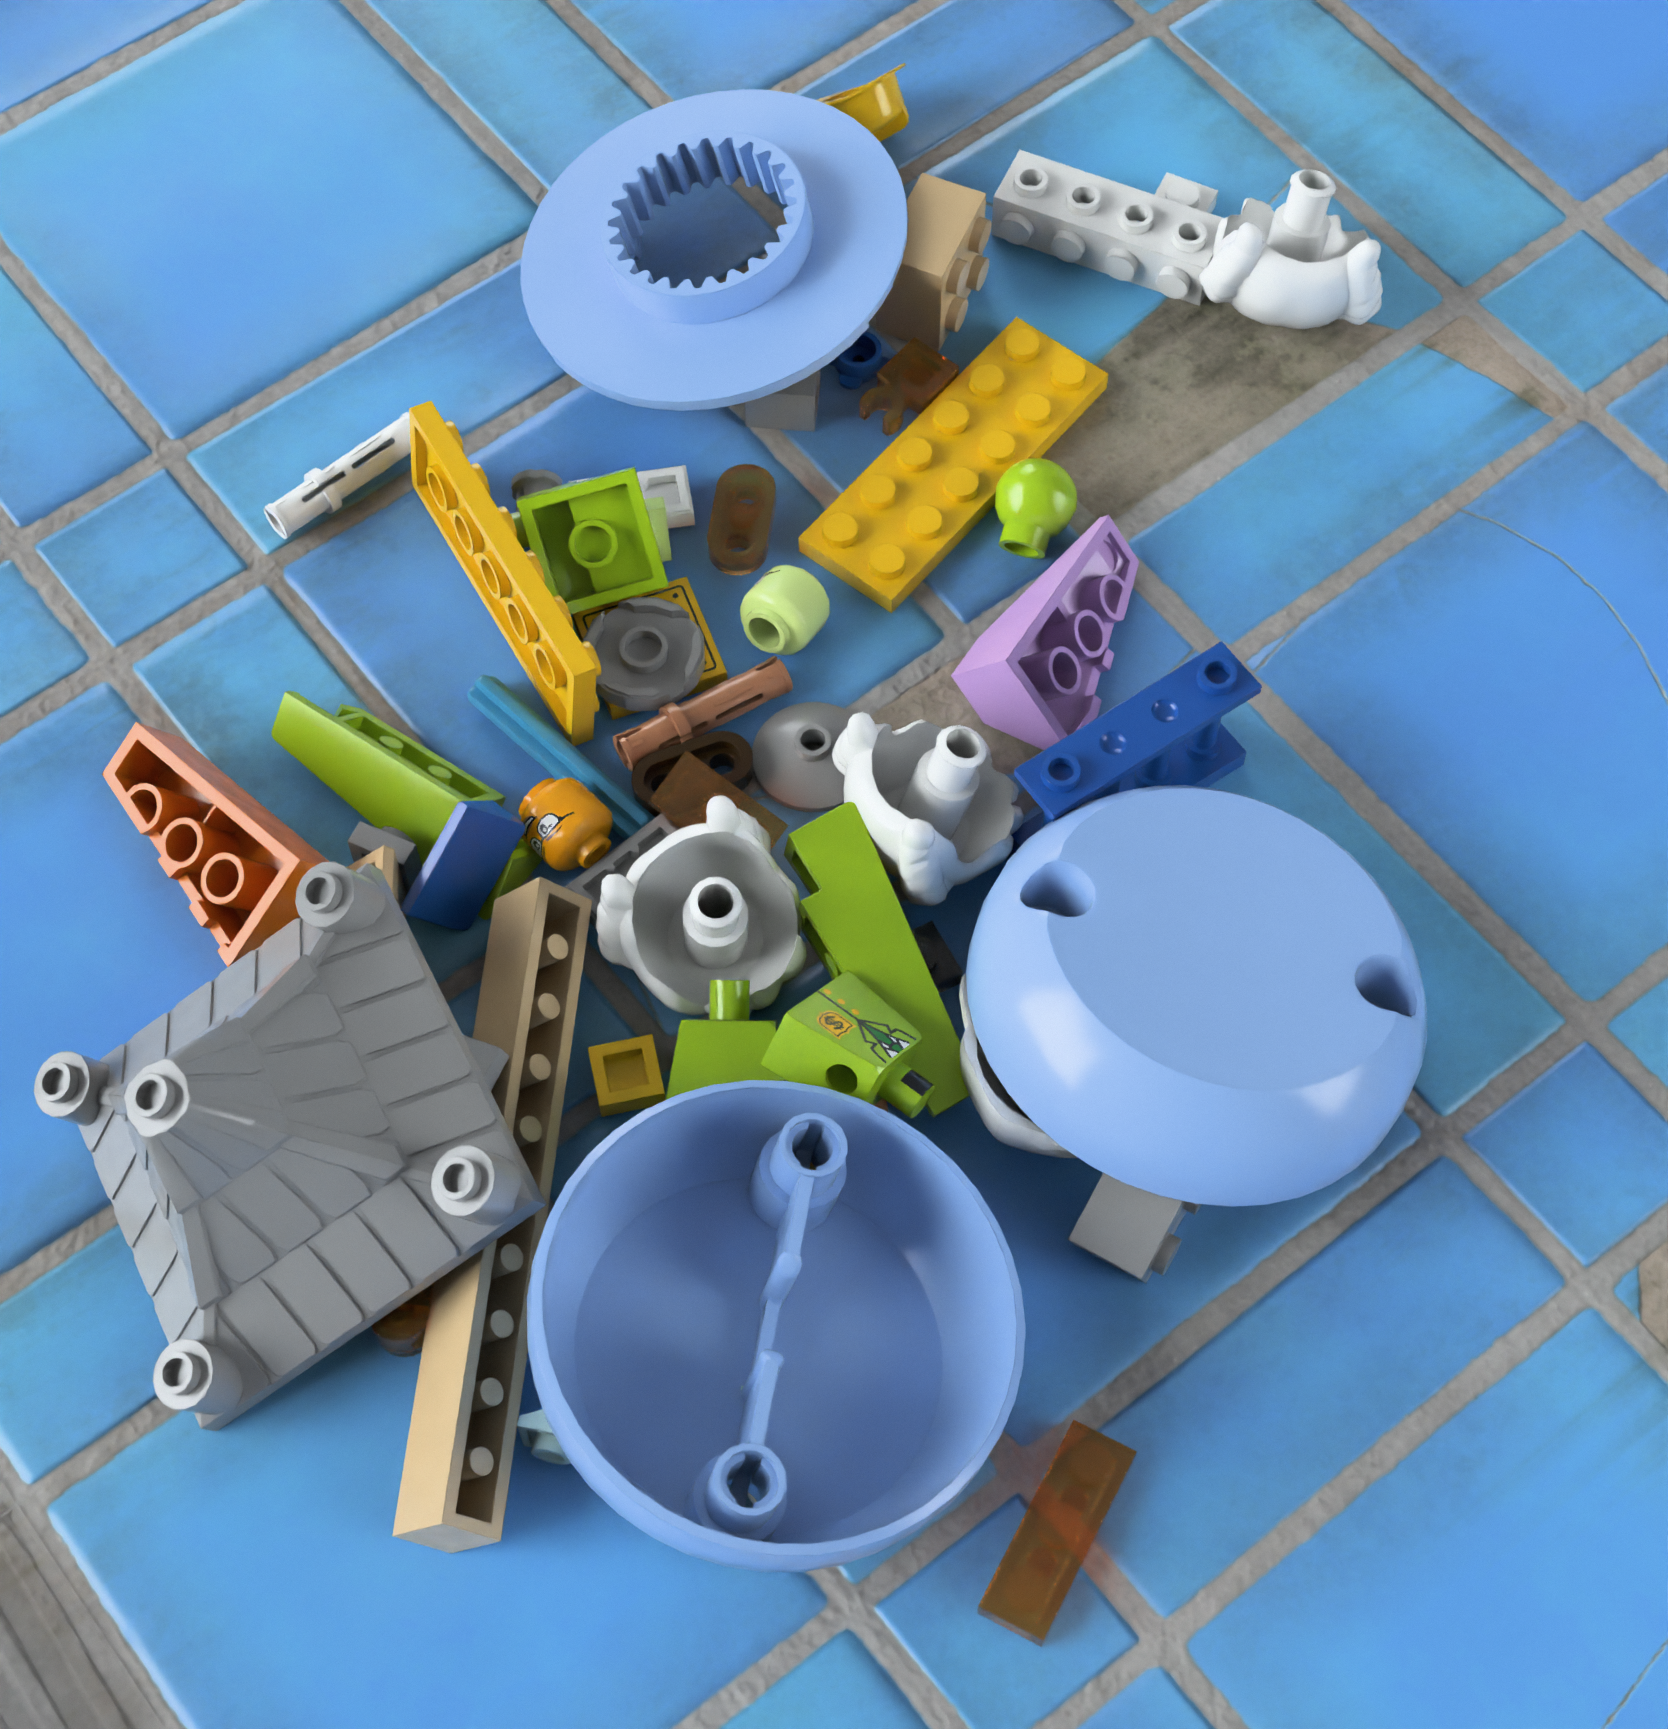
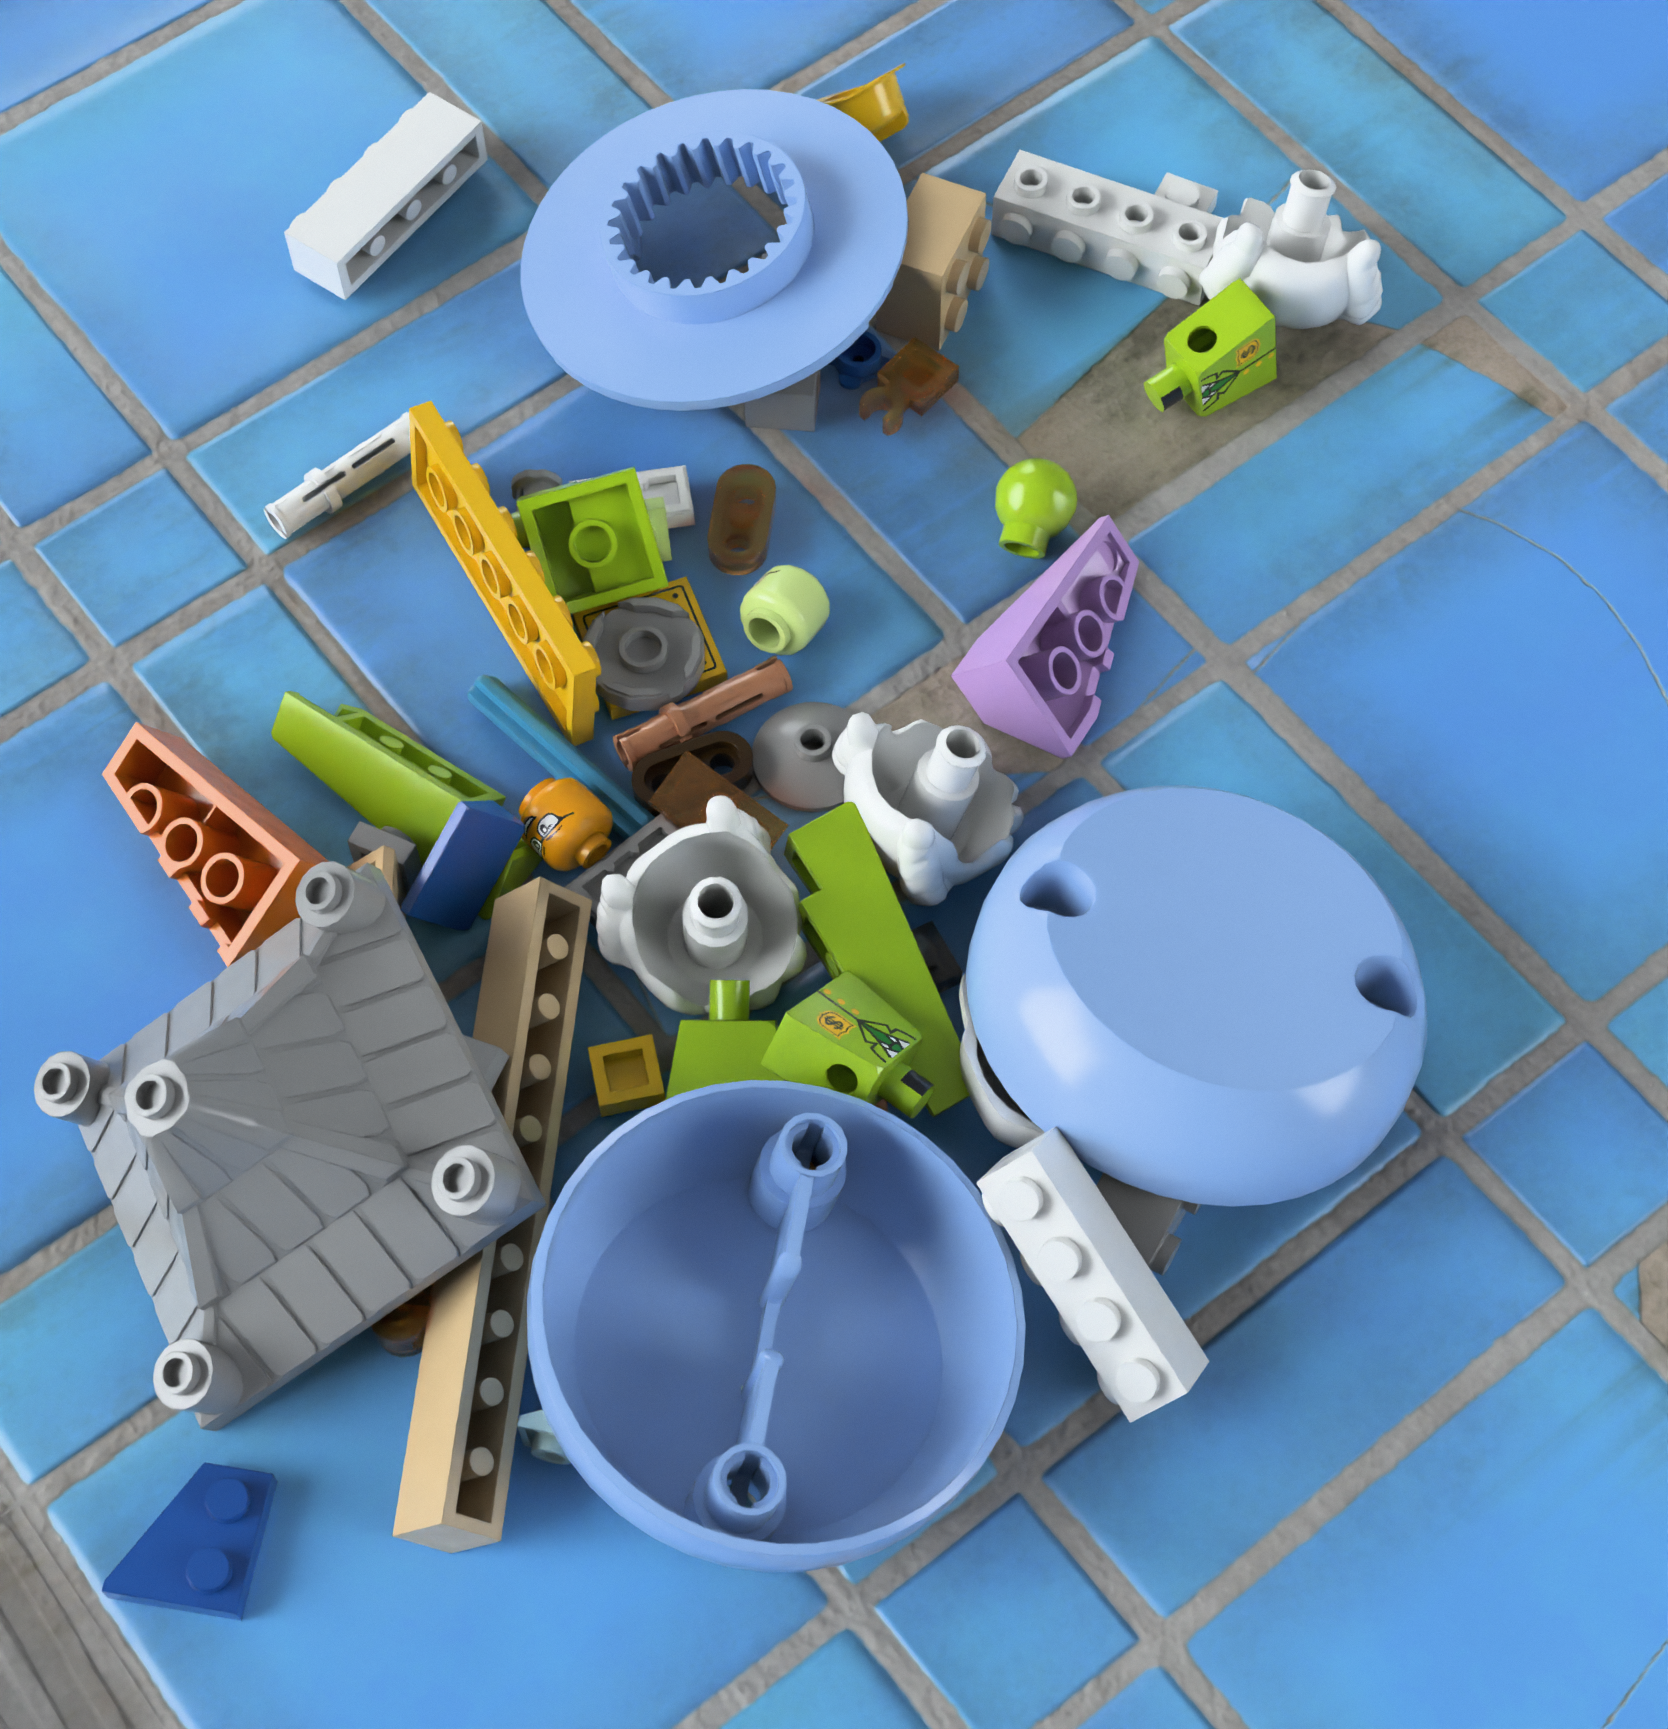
(200, 1546): none -> blue wing
(386, 195): none -> white brick
(948, 462): yellow plate -> none
(1056, 1533): clear orange plate -> none
(1092, 1275): none -> white brick
(1151, 739): blue fence -> none
(1217, 353): none -> lime torso

